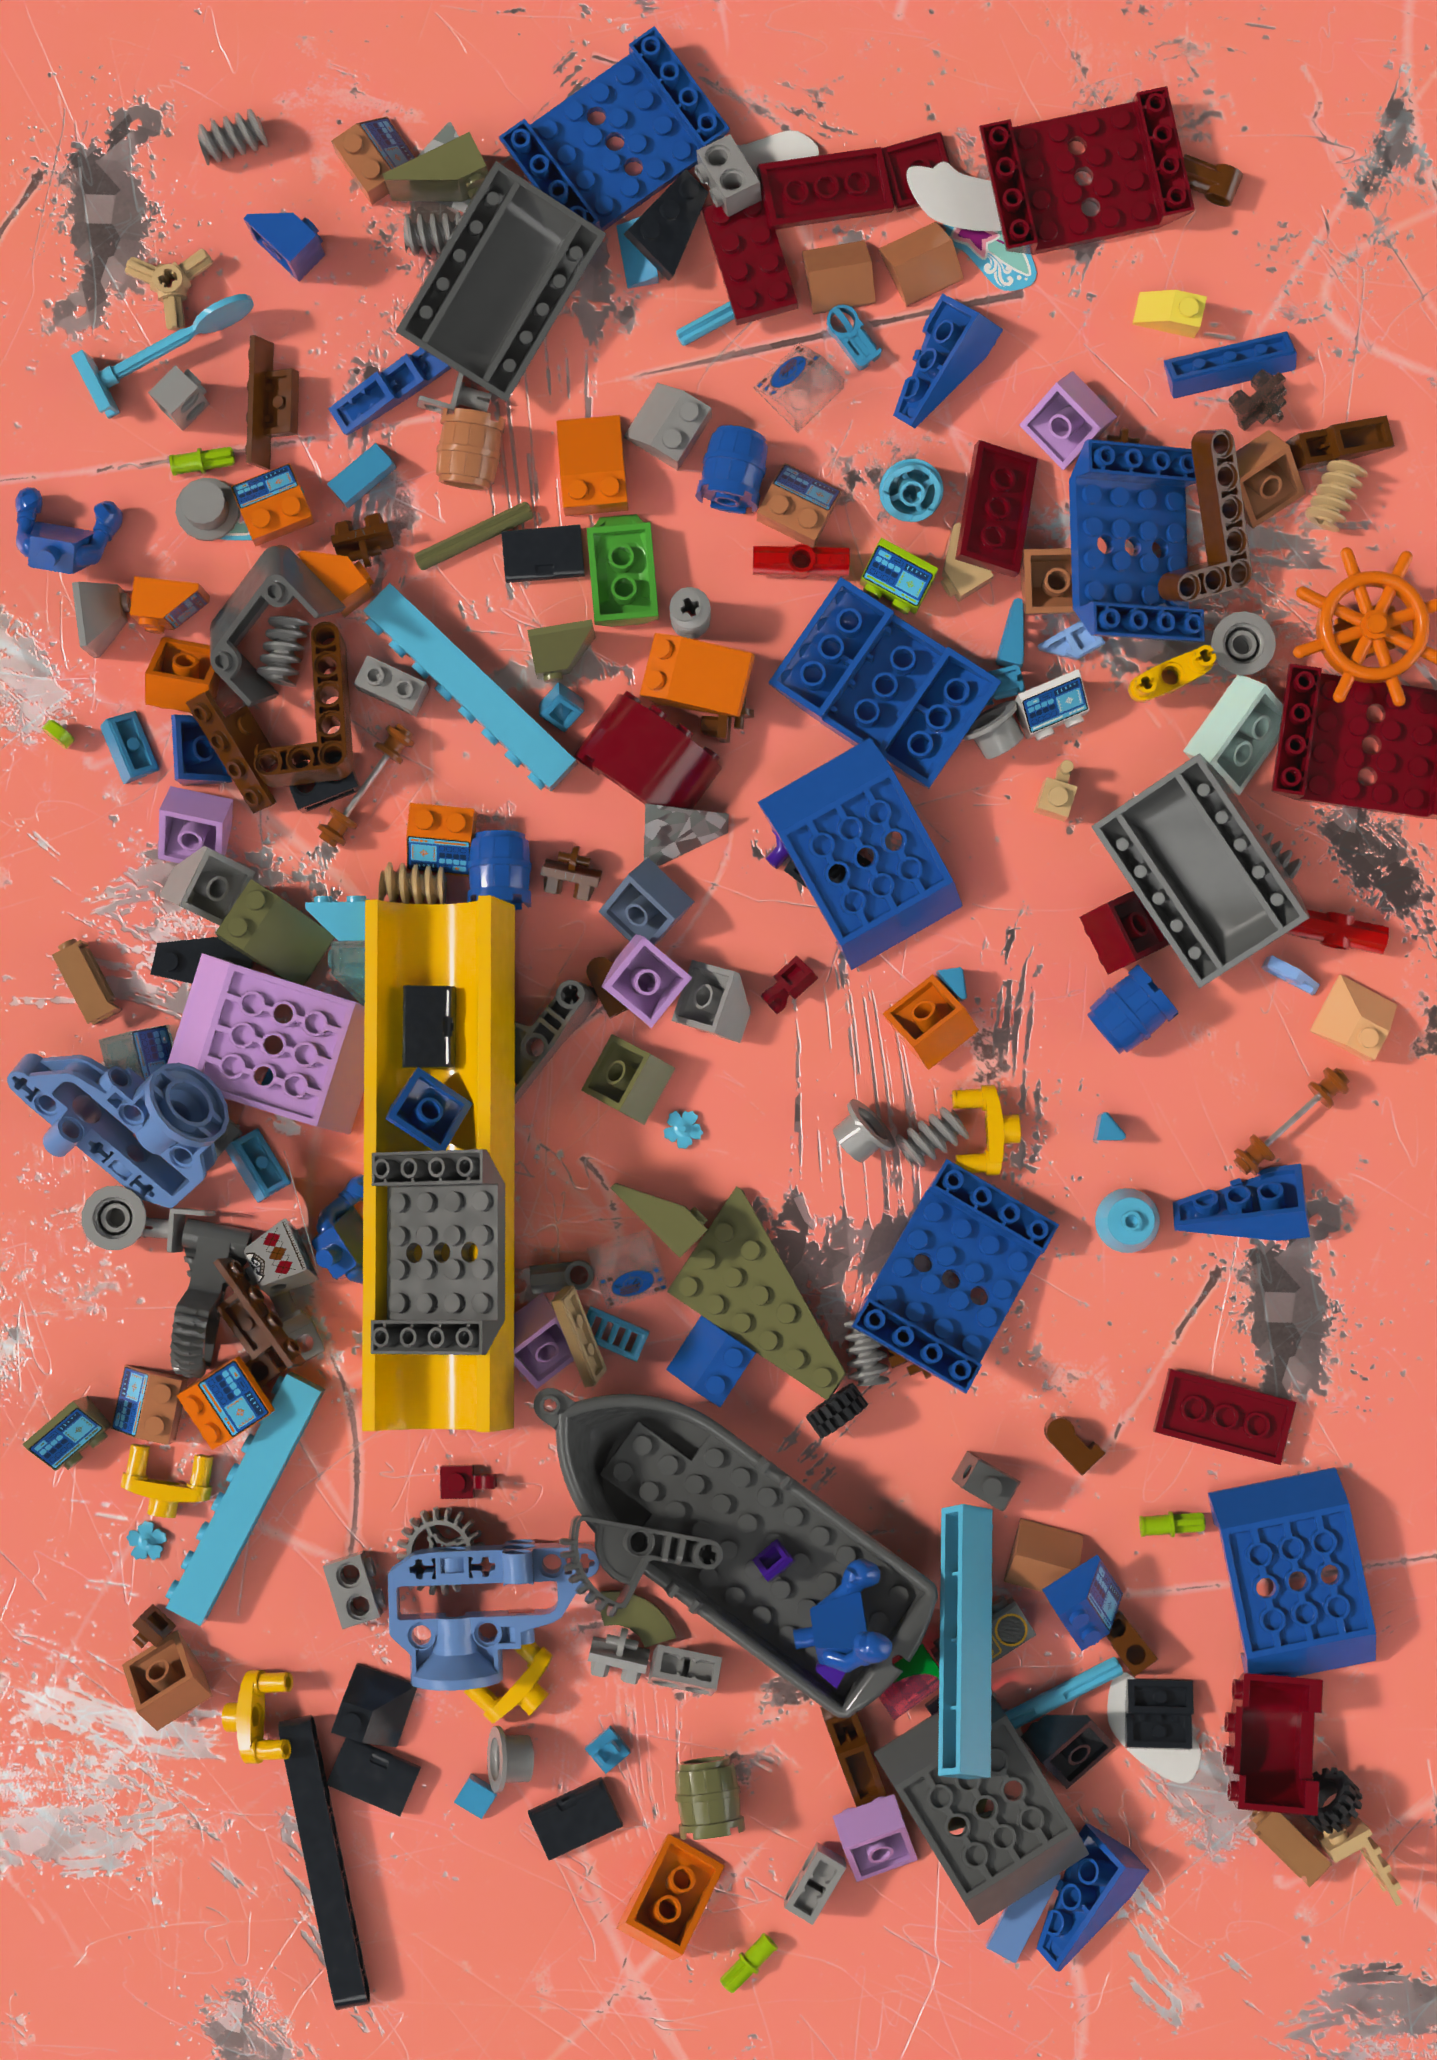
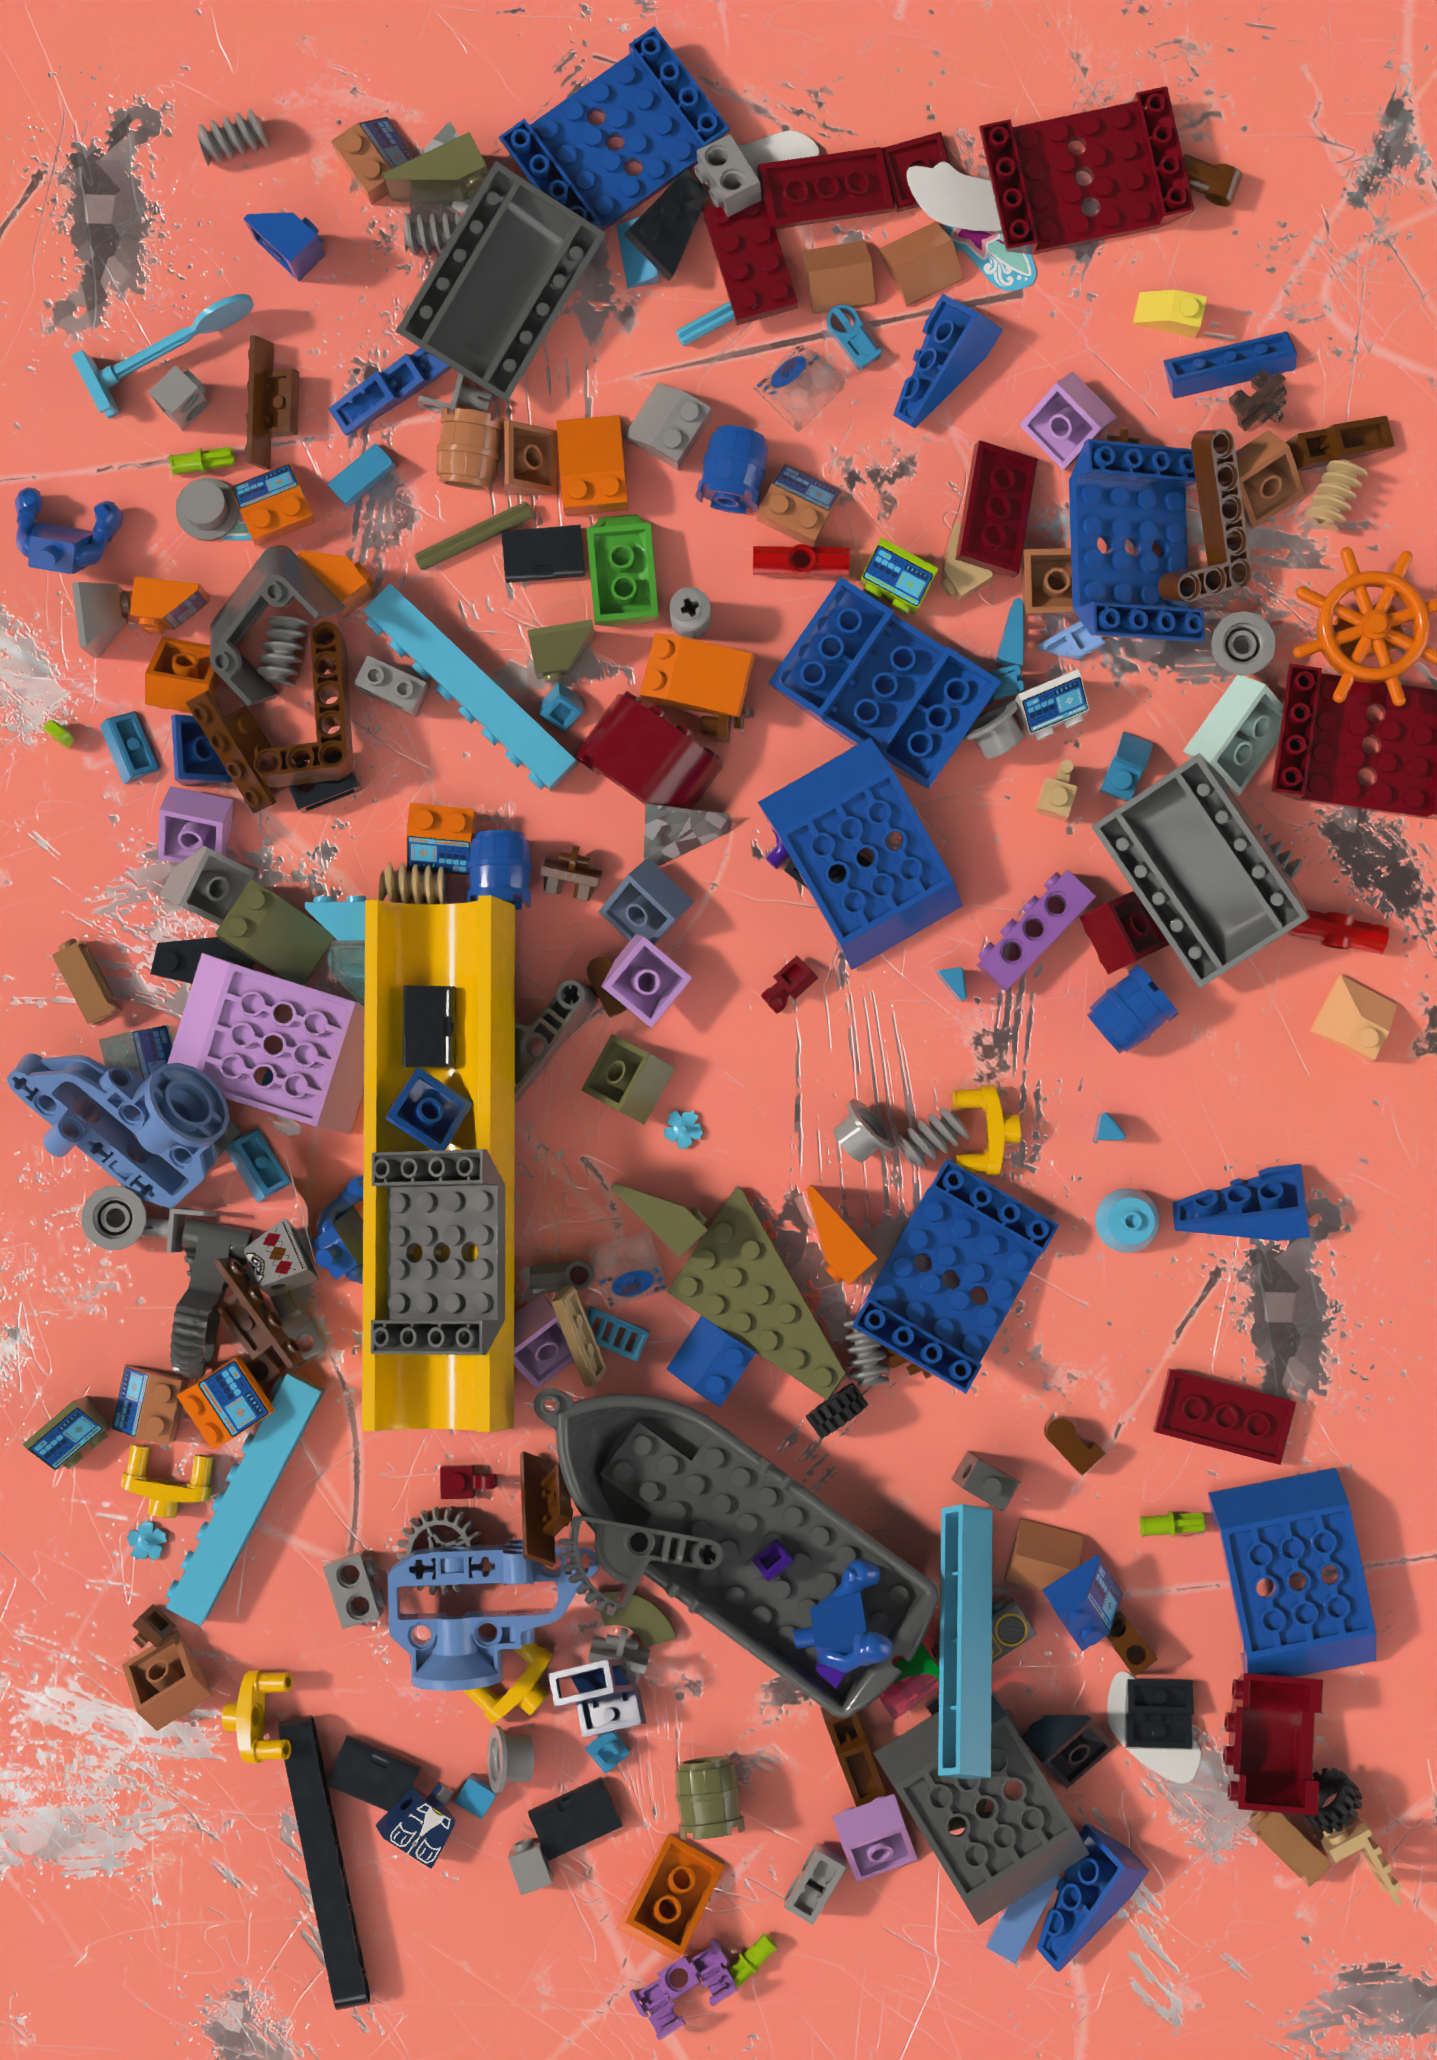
(160, 276): tan bush -> none
(362, 542): reddish brown hips -> none
(374, 1707): black slope -> none
(391, 748): dark orange axle -> none
(419, 1823): none -> dark blue torso
(530, 459): none -> nougat slope
(530, 1866): none -> light grey brick
(544, 1507): none -> reddish brown bracket
(604, 1698): none -> piece
(656, 1995): none -> medium lavender piece
(685, 1670): light grey brick -> none
(713, 1002): light grey slope -> none
(839, 1244): none -> orange slope
(911, 490): medium azure cone -> none
(931, 1021): orange slope -> none
(1064, 1692): medium azure axle -> none
(1074, 898): none -> medium lavender brick
(1126, 767): none -> dark azure slope
(1186, 668): yellow connector -> none
(1290, 974): light blue tile -> none
(1334, 1082): dark orange axle -> none

